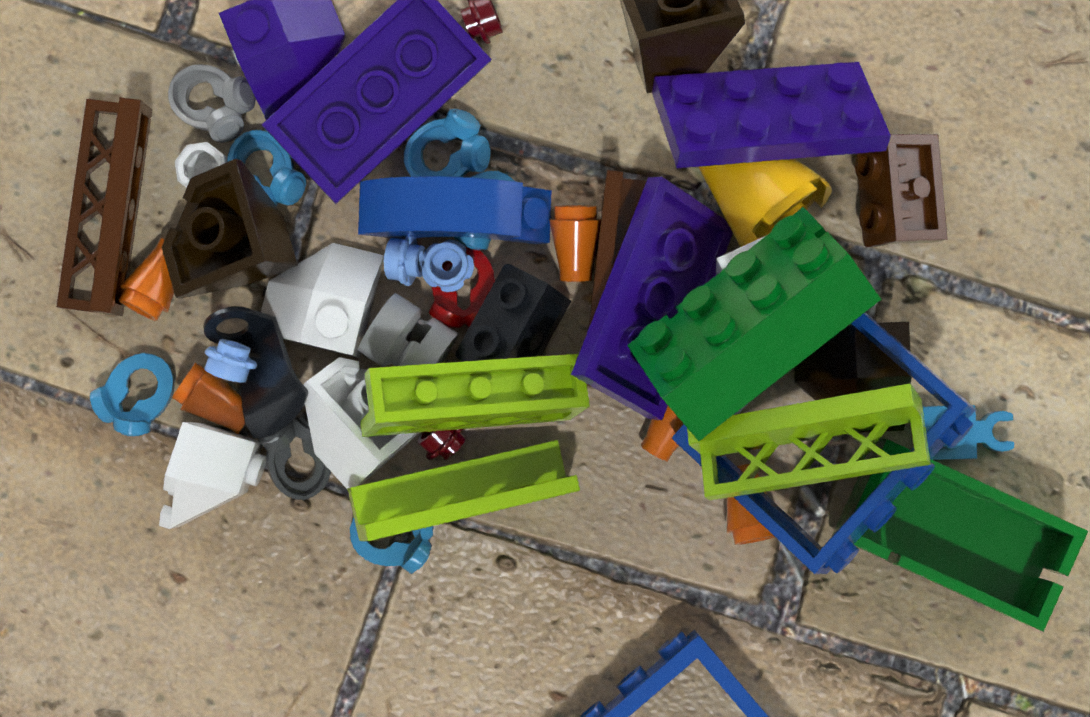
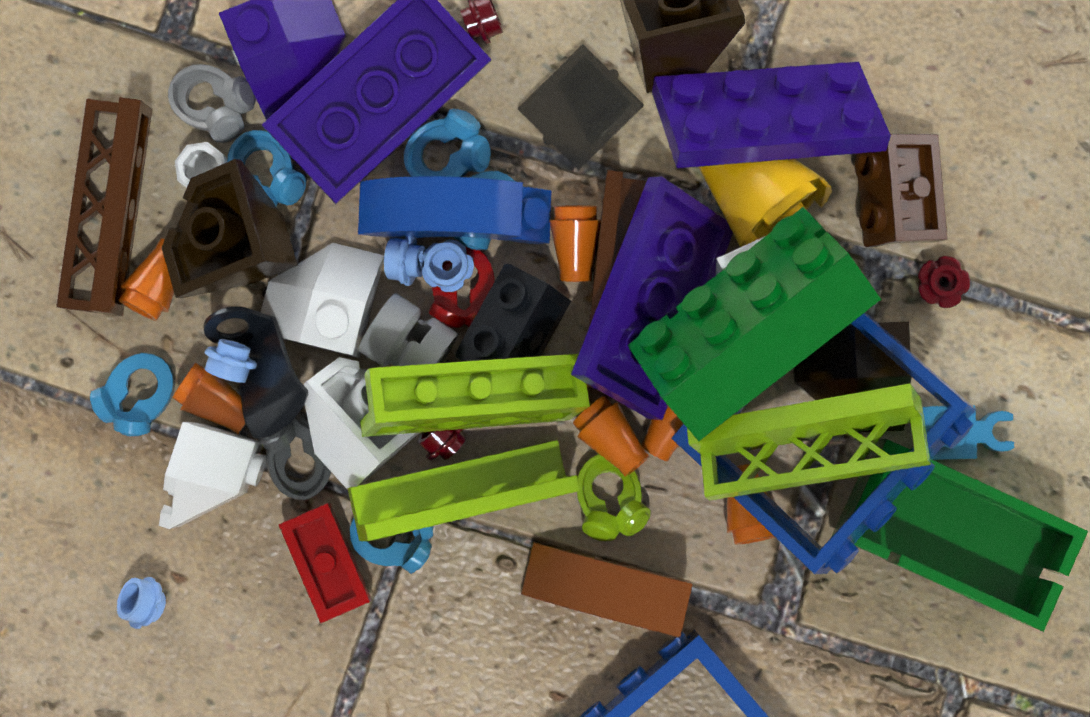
(141, 602): none -> light blue plate
(325, 562): none -> red plate
(580, 107): none -> clear smoke piece
(597, 521): none -> lime piece
(607, 589): none -> dark orange slope
(610, 435): none -> orange cone
(929, 285): none -> dark red plate

